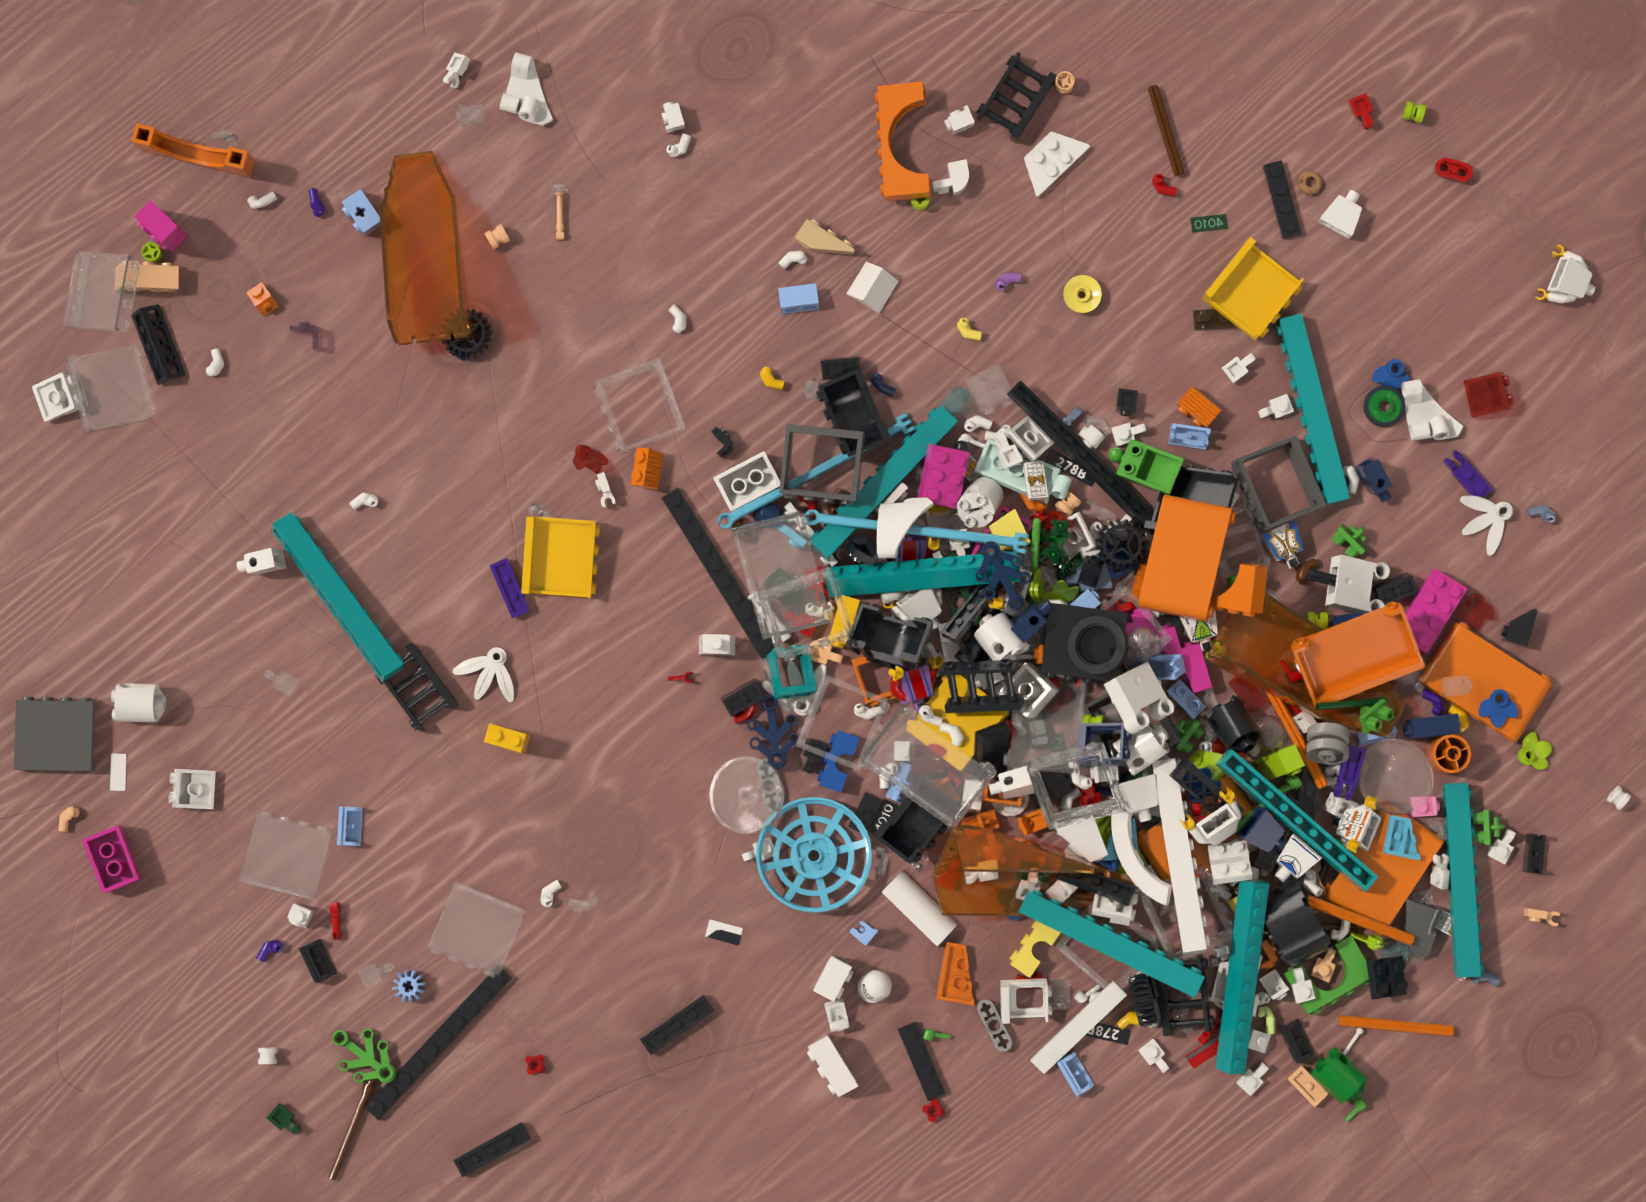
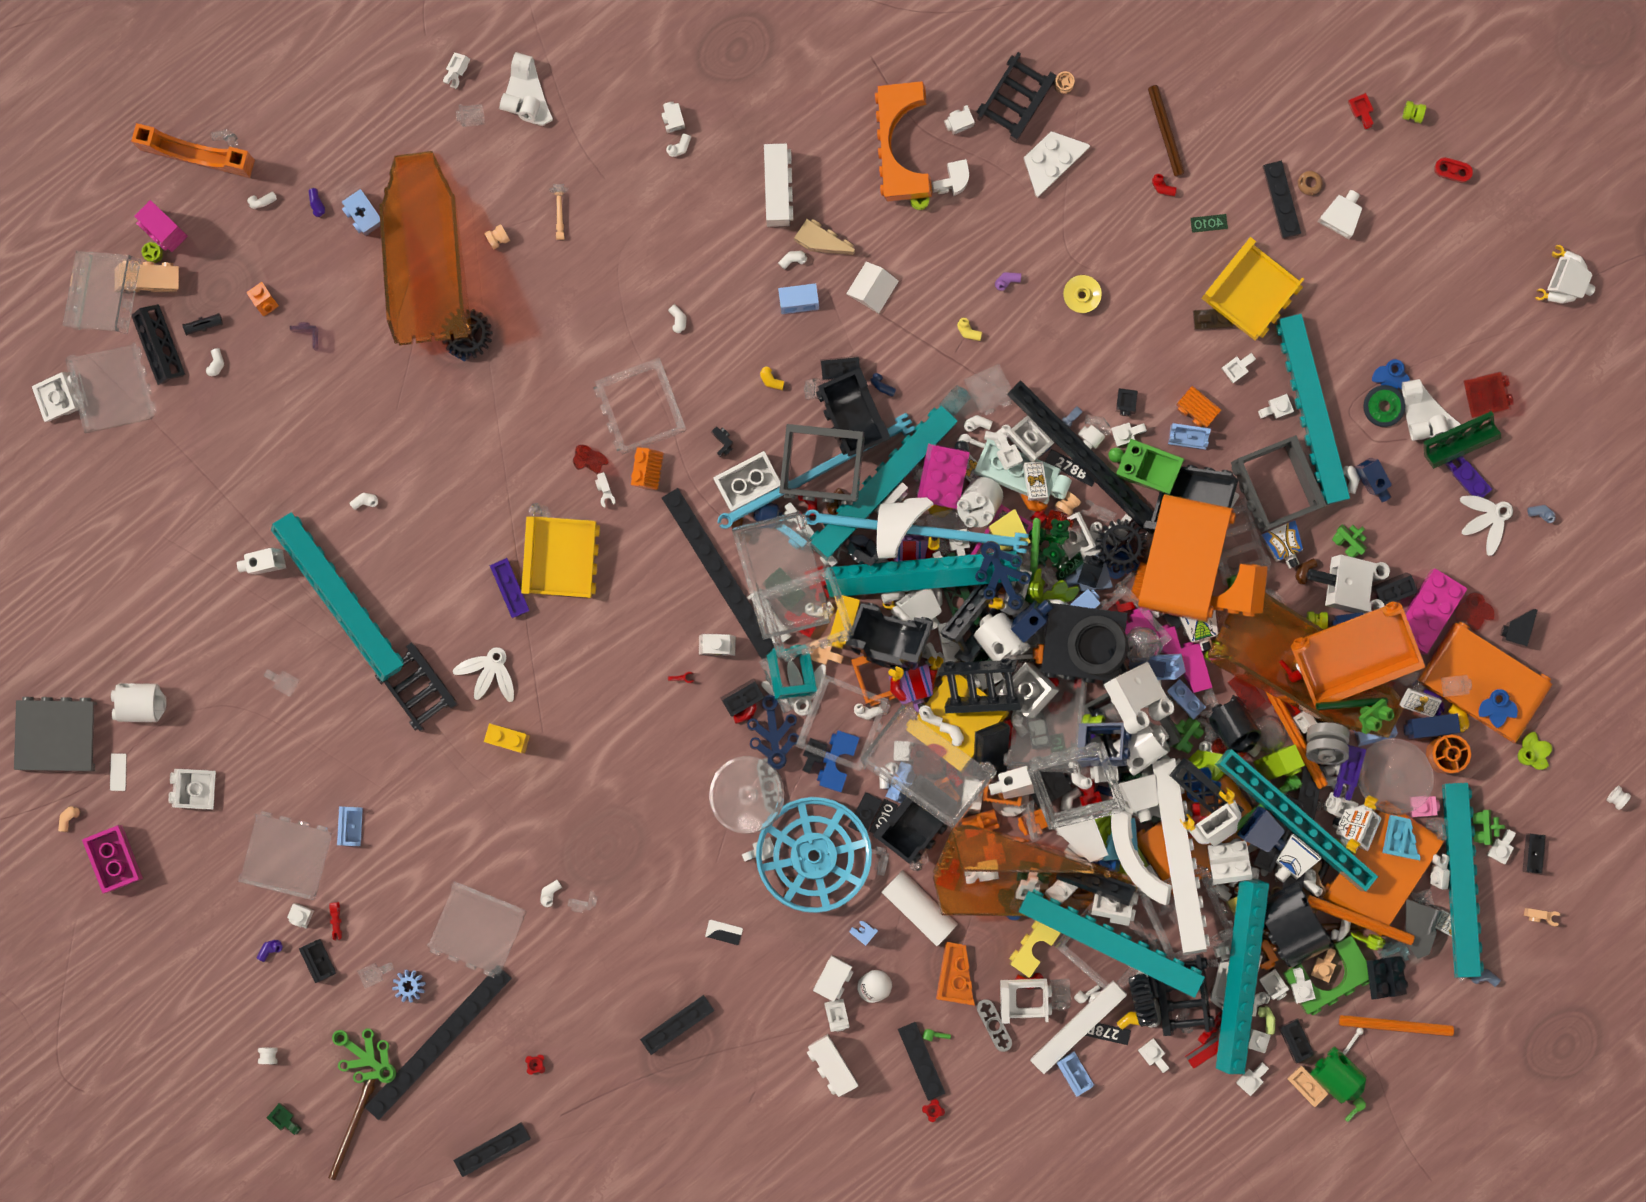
(202, 324): none -> black pin
(776, 185): none -> white brick
(1034, 829): none -> clear plate
(1420, 702): none -> white tile
(1462, 442): none -> dark green fence

